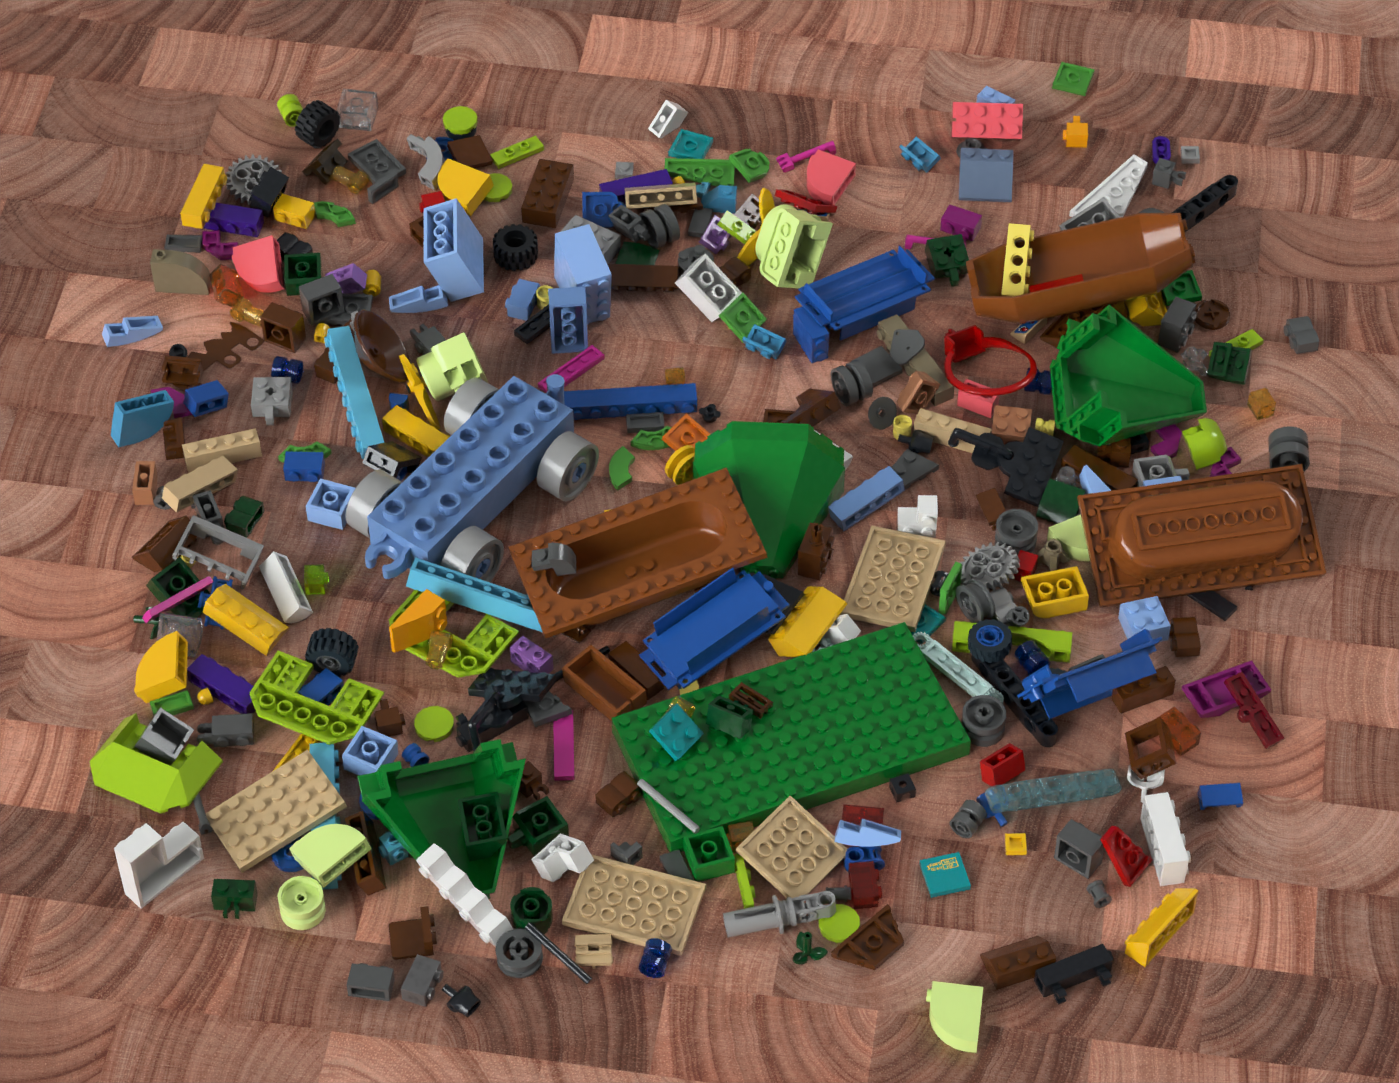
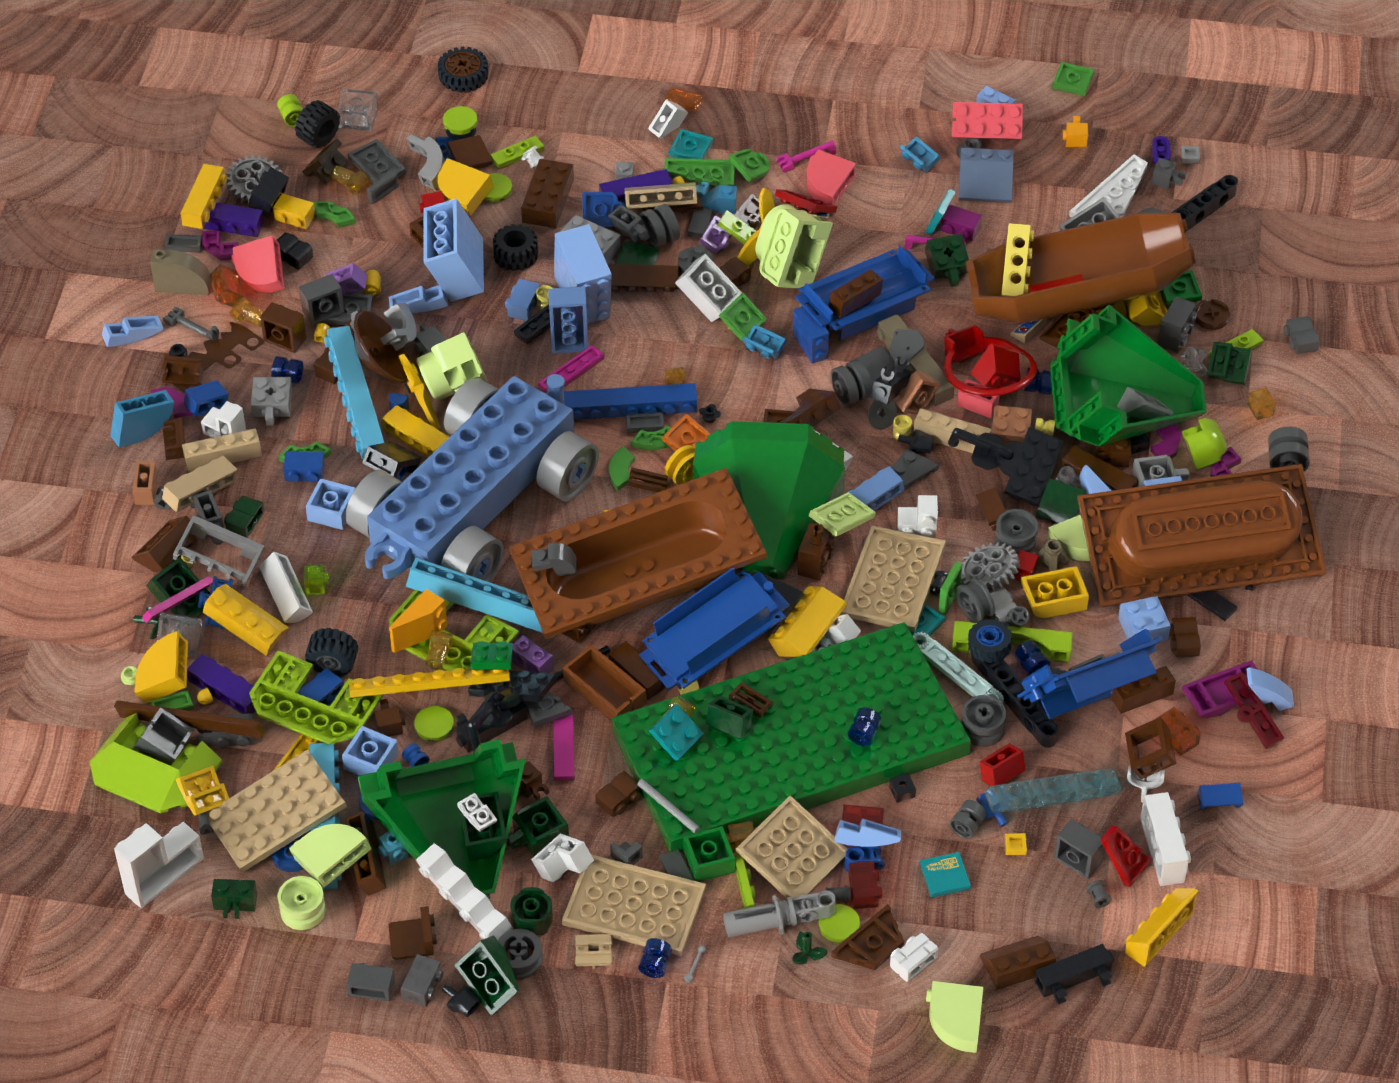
(128, 675): none -> yellowish green plate
(177, 316): none -> dark grey hinge
(194, 719): none -> reddish brown tile
(202, 790): none -> yellow slope
(224, 420): none -> white brick
(301, 270): dark green hinge -> none
(402, 326): none -> light grey arch
(425, 681): none -> yellow plate
(463, 69): none -> black wheel
(476, 813): none -> white slope
(489, 974): none -> dark green slope
(491, 656): none -> green plate
(532, 157): none -> white brick
(558, 953): black bar -> none
(648, 478): none -> reddish brown tile
(684, 98): none -> clear orange tile
(688, 977): none -> light grey hinge
(842, 514): none -> yellowish green tile
(855, 293): none -> reddish brown brick
(864, 726): none -> clear blue wheel
(891, 382): none -> black brick
(913, 957): none -> white brick
(940, 211): none -> teal tile
(998, 367): none -> red slope
(1142, 405): none -> light grey slope
(1270, 689): none -> light blue slope

